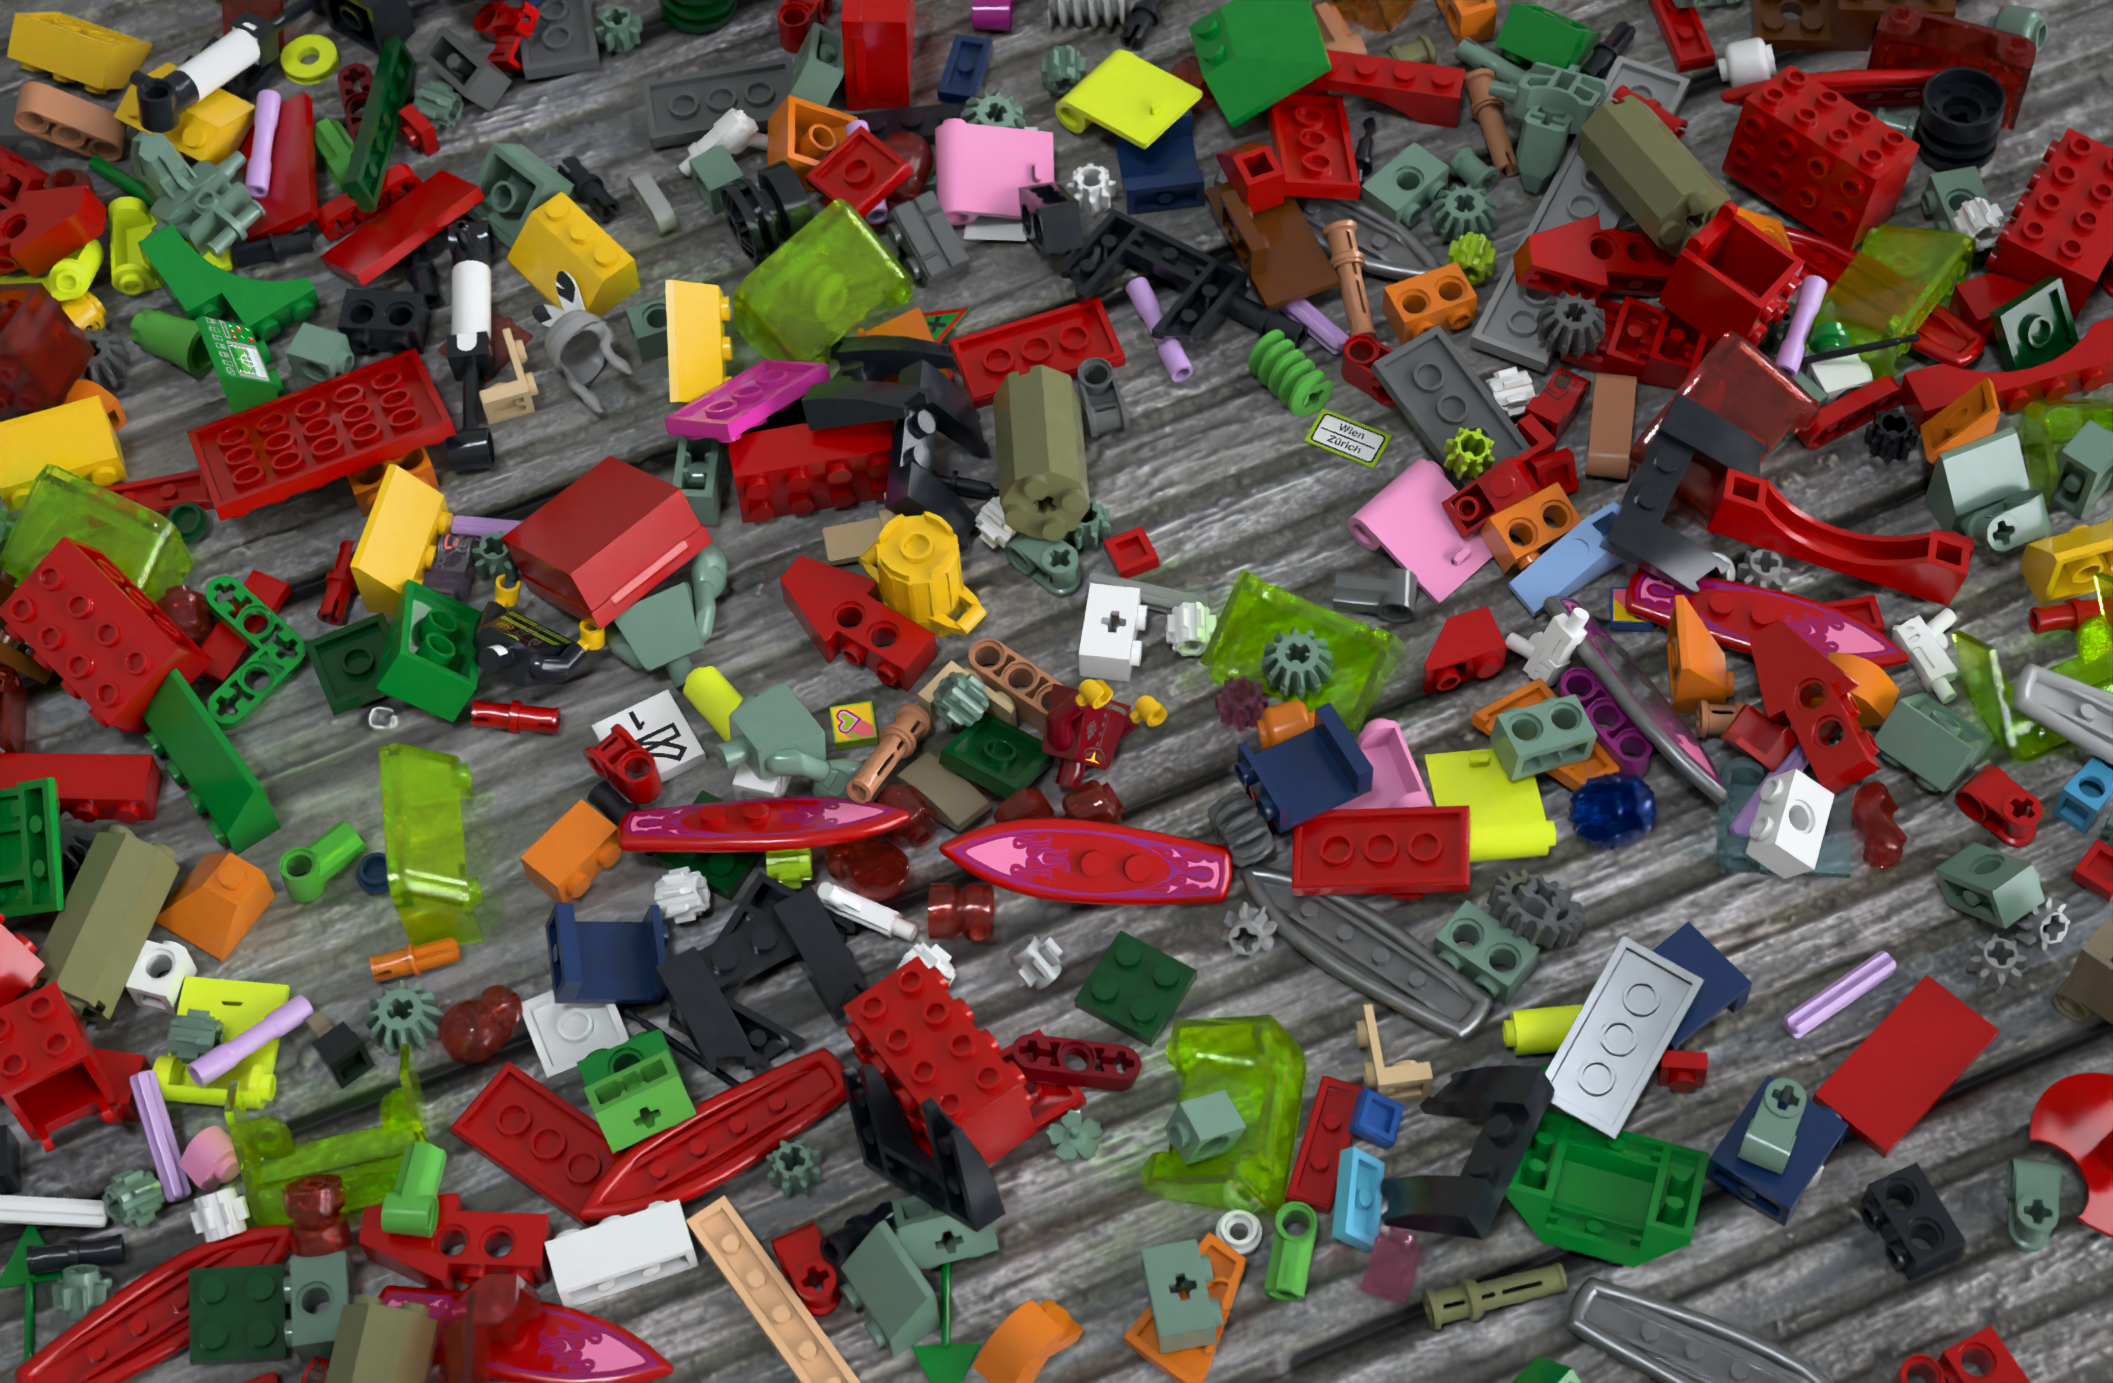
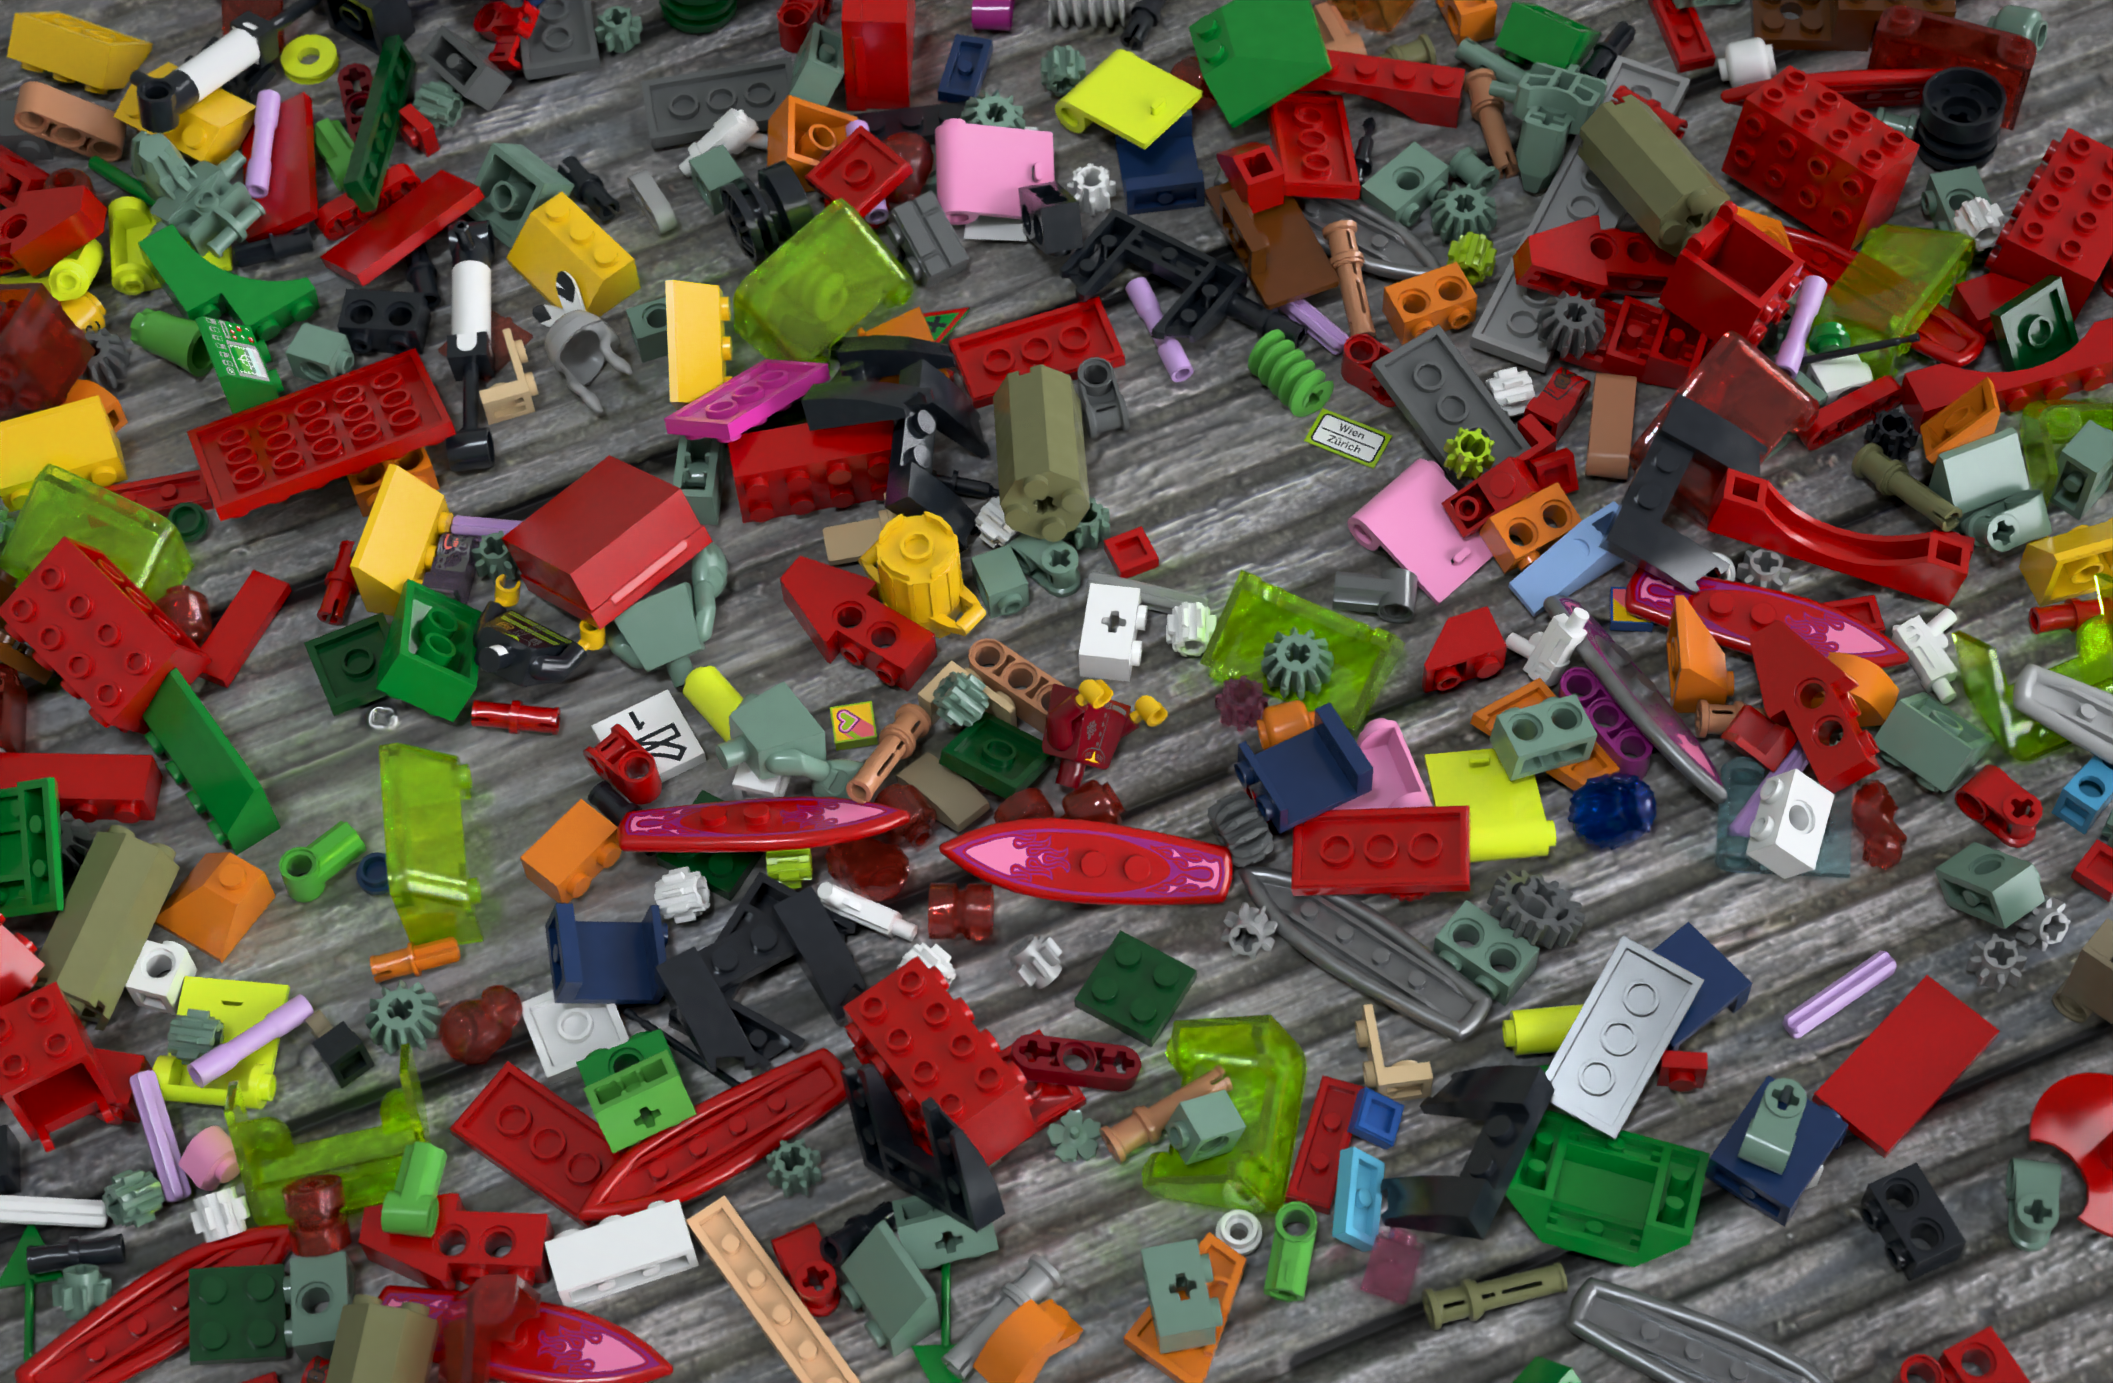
(263, 660): green beam -> none
(1000, 581): none -> sand green brick
(1030, 1284): none -> light grey pin
(1147, 1123): none -> nougat pin
(1894, 479): none -> olive pin

